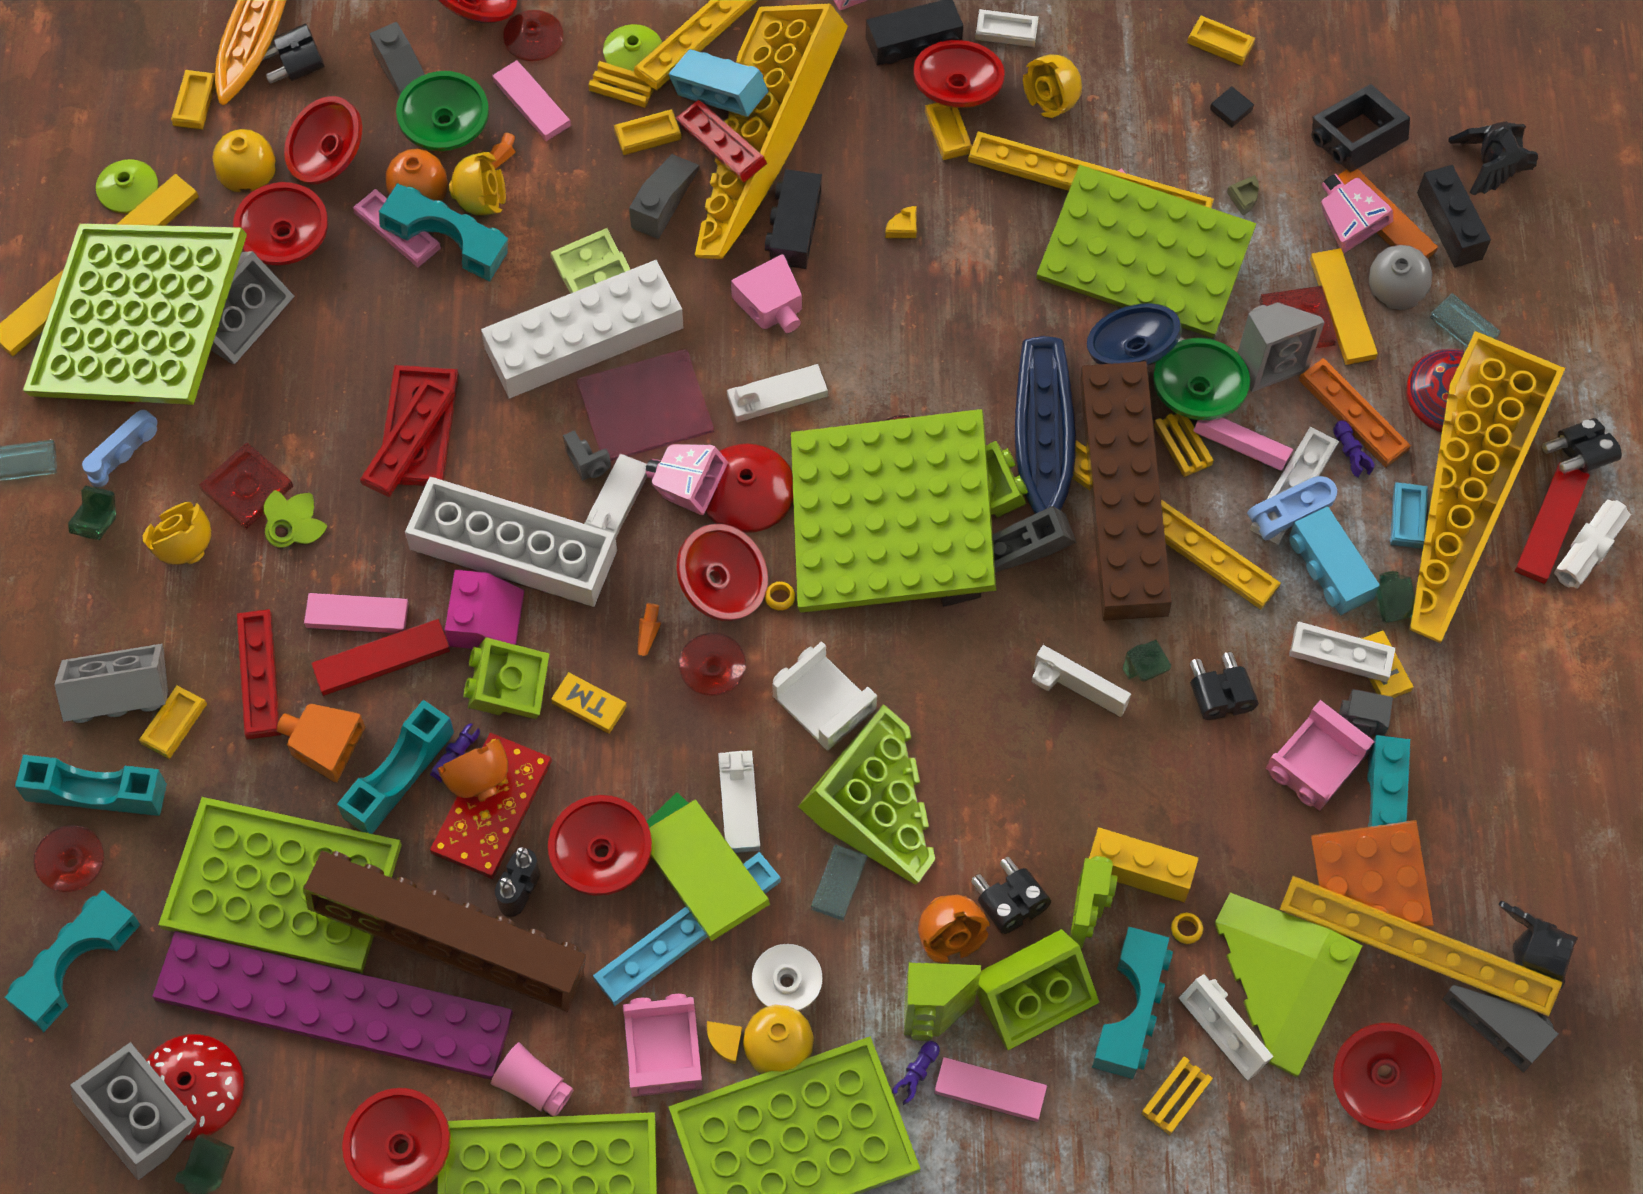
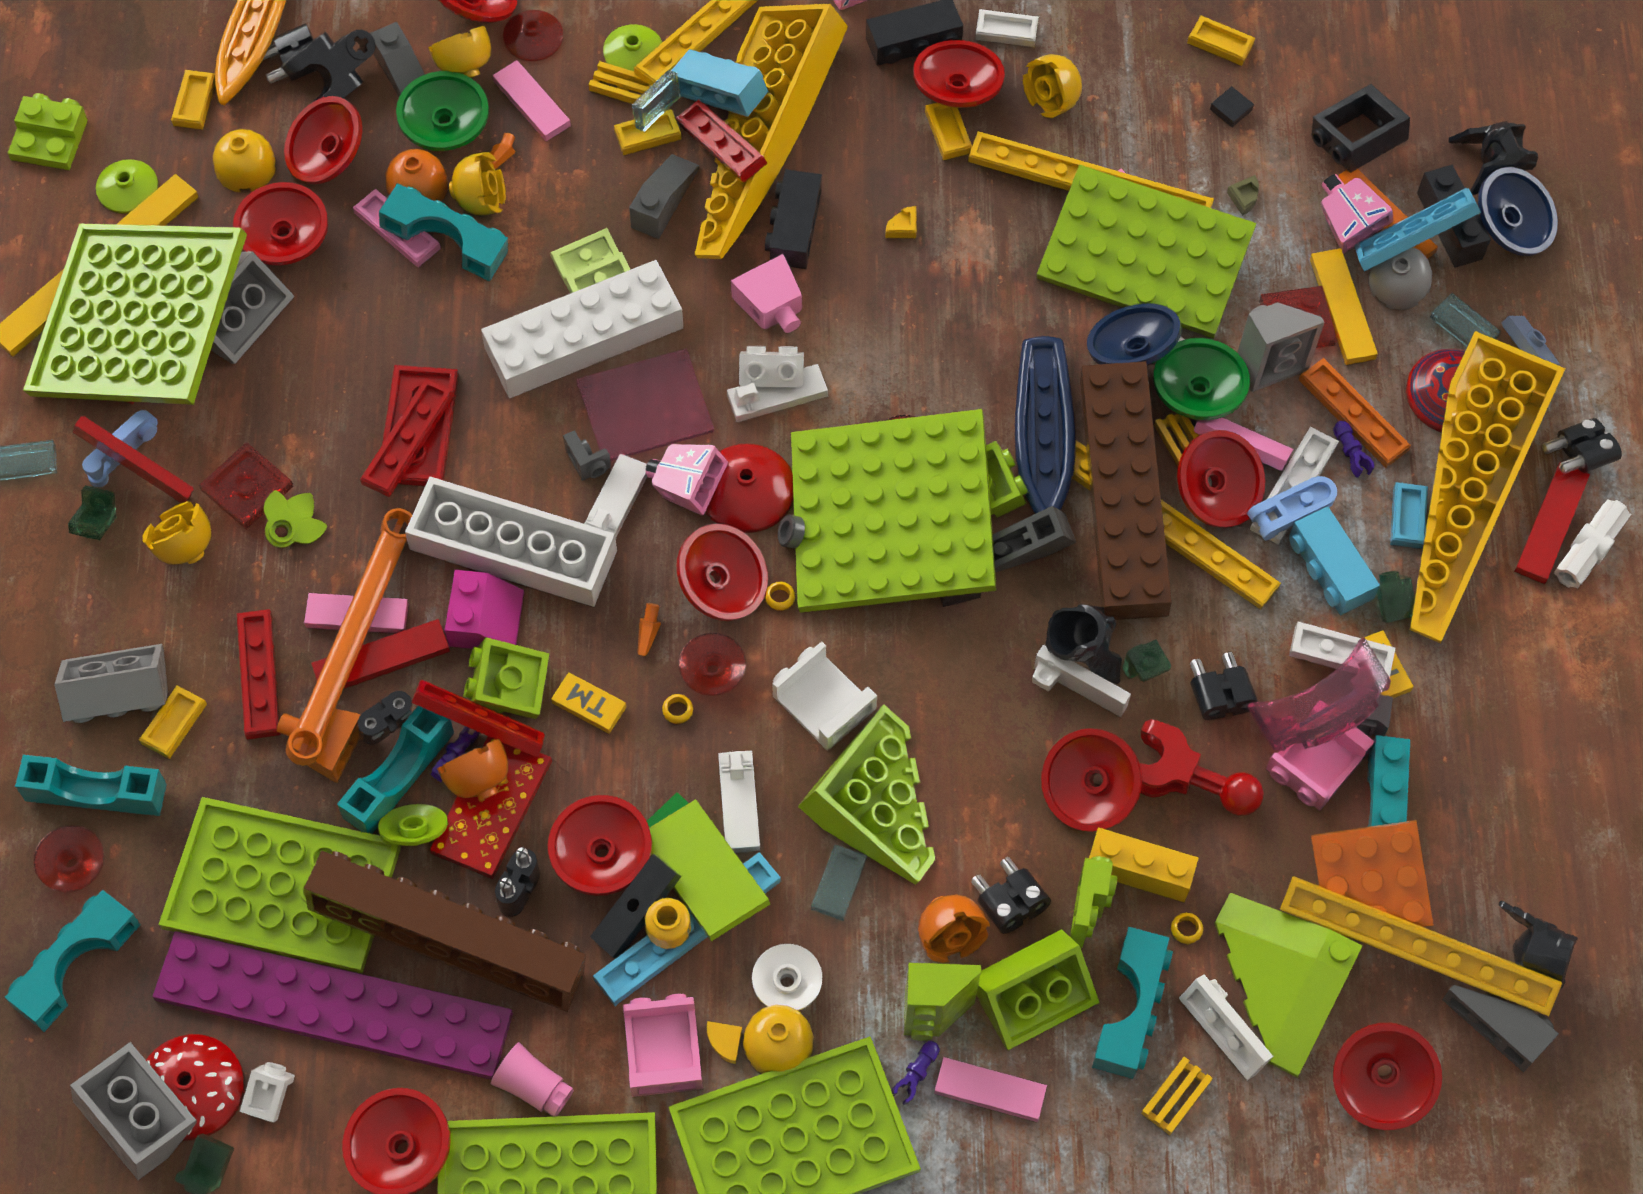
(47, 131): none -> lime plate
(132, 459): none -> red tile
(266, 1091): none -> white bracket
(334, 61): none -> black piece
(349, 639): none -> orange piece
(384, 717): none -> black piece
(413, 824): none -> lime dish
(463, 52): none -> yellow cylinder
(478, 718): none -> red tile
(623, 919): none -> black tile
(656, 100): none -> clear light blue tile
(667, 923): none -> yellow head
(673, 699): none -> yellow piece
(771, 368): none -> white bracket
(791, 531): none -> dark grey tile
(1070, 774): none -> red dish
(1085, 637): none -> black helmet
(1180, 768): none -> red piece
(1235, 477): none -> red dish
(1327, 707): none -> clear pink windscreen
(1416, 229): none -> medium azure tile
(1517, 211): none -> dark blue dish
(1528, 338): none -> sand blue plate

